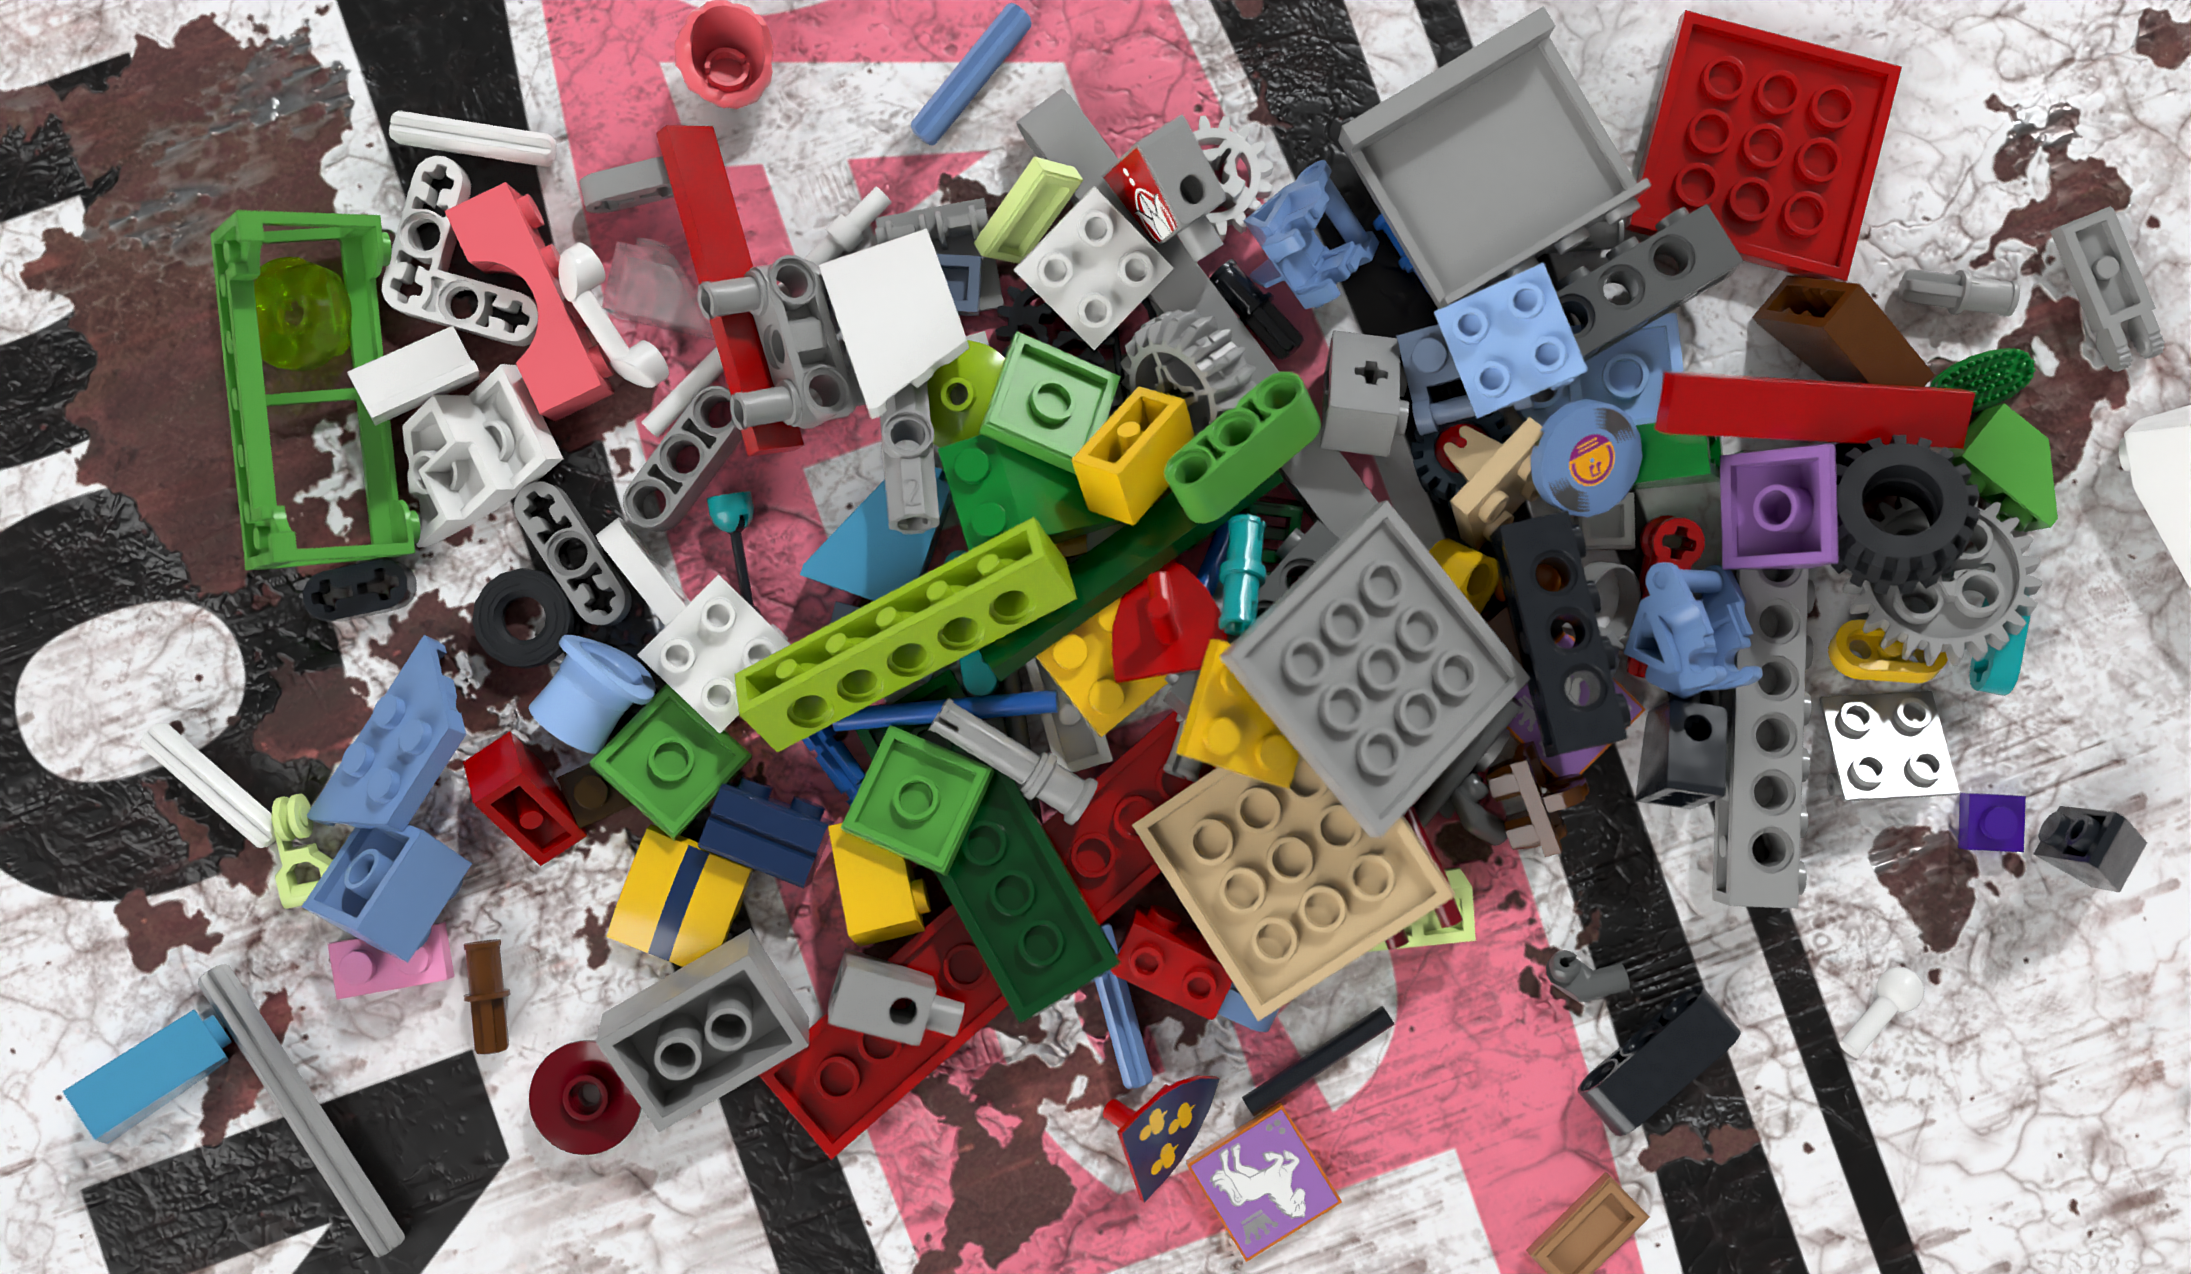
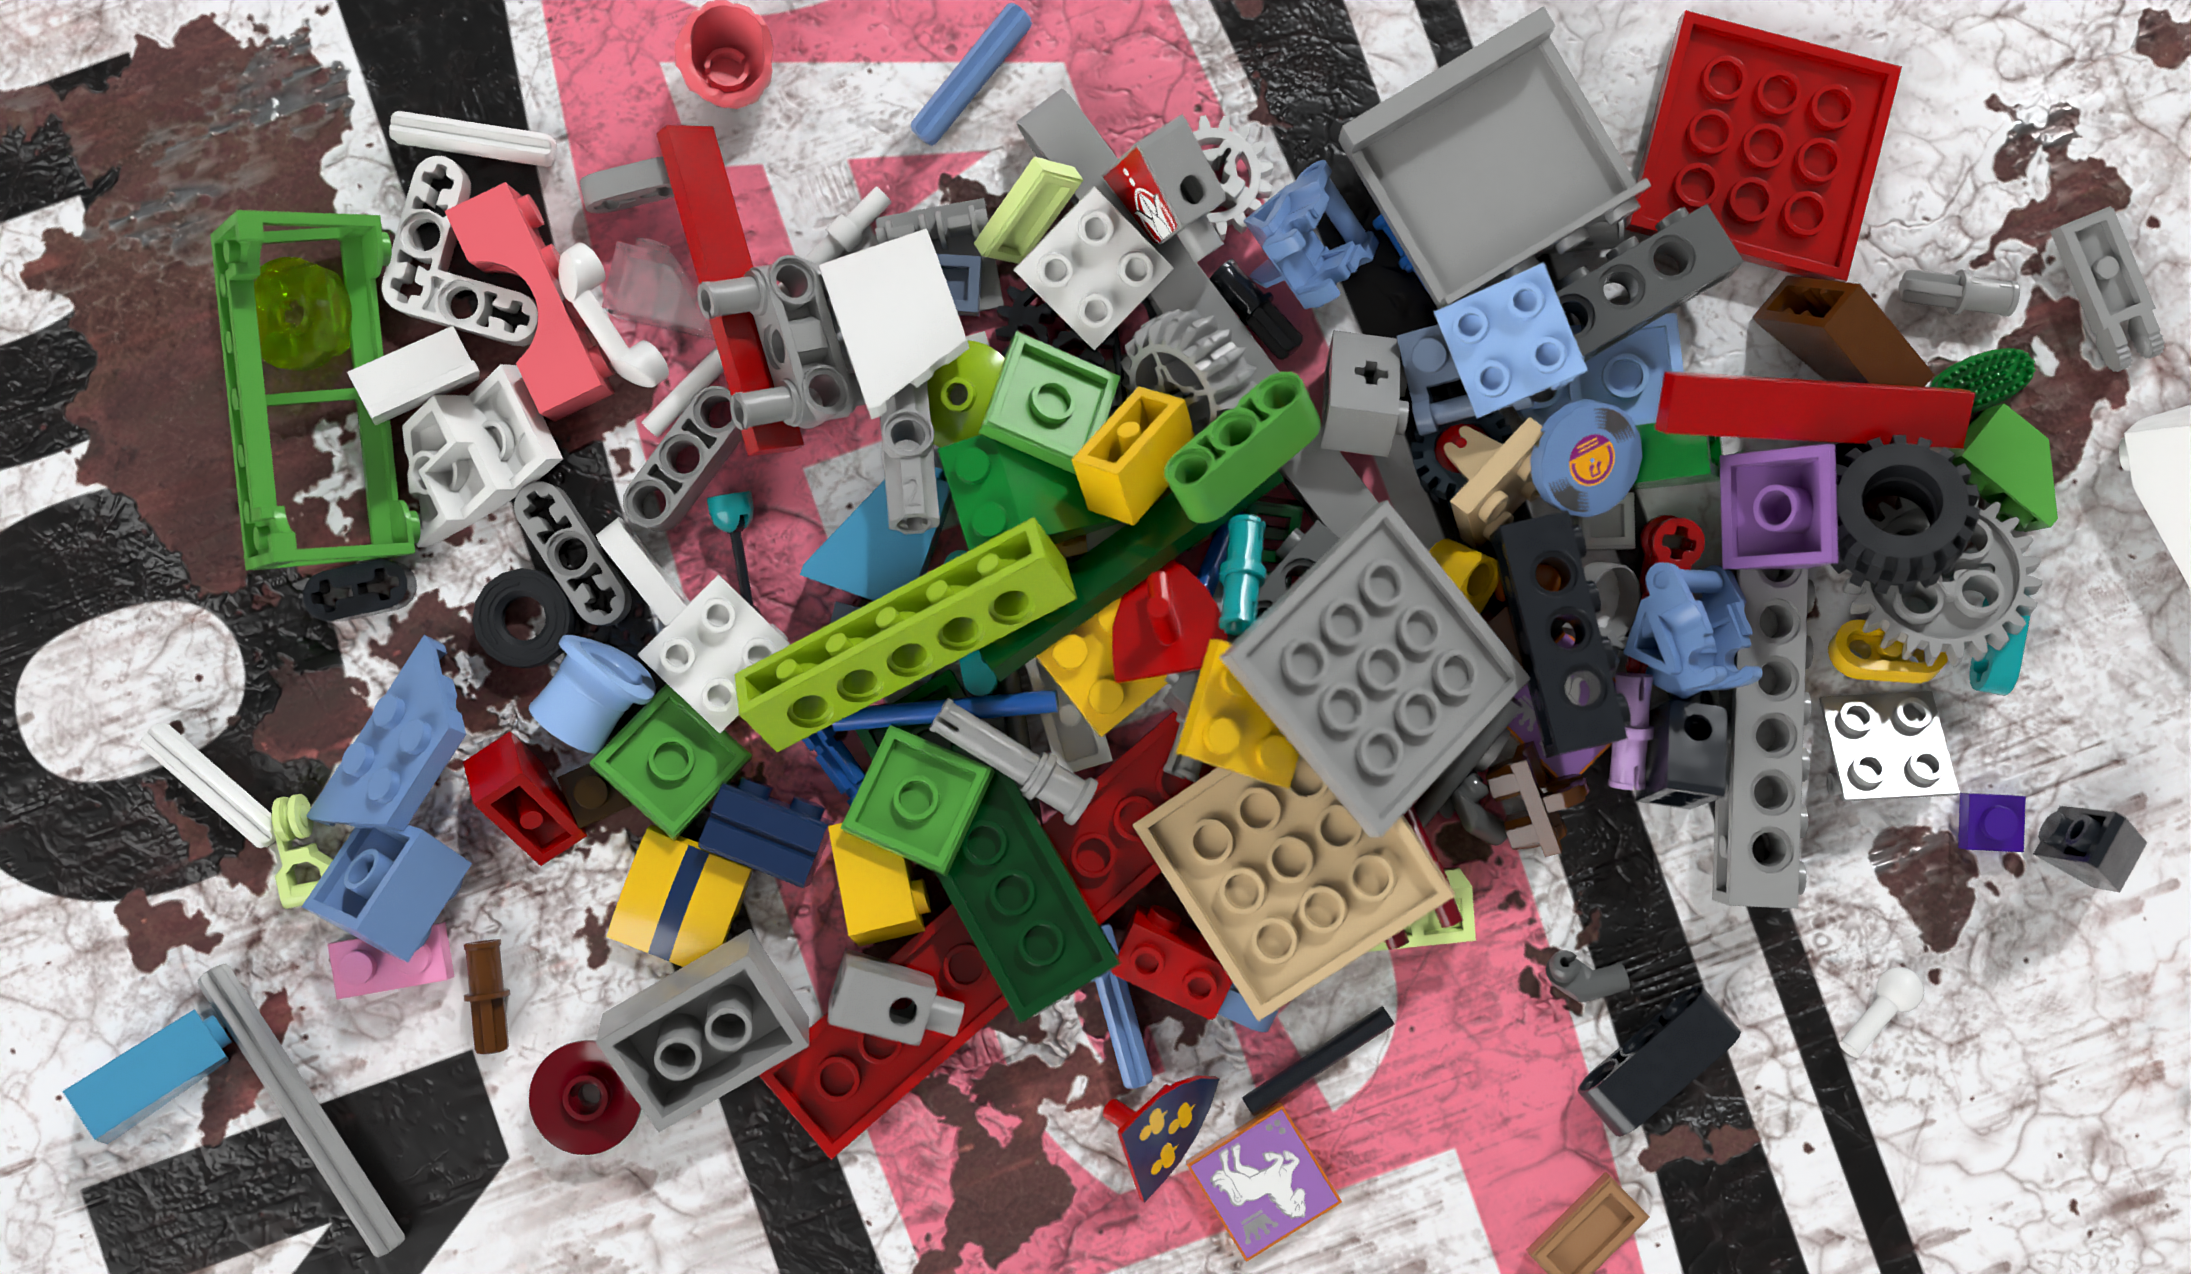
(1629, 755): none -> lavender pin

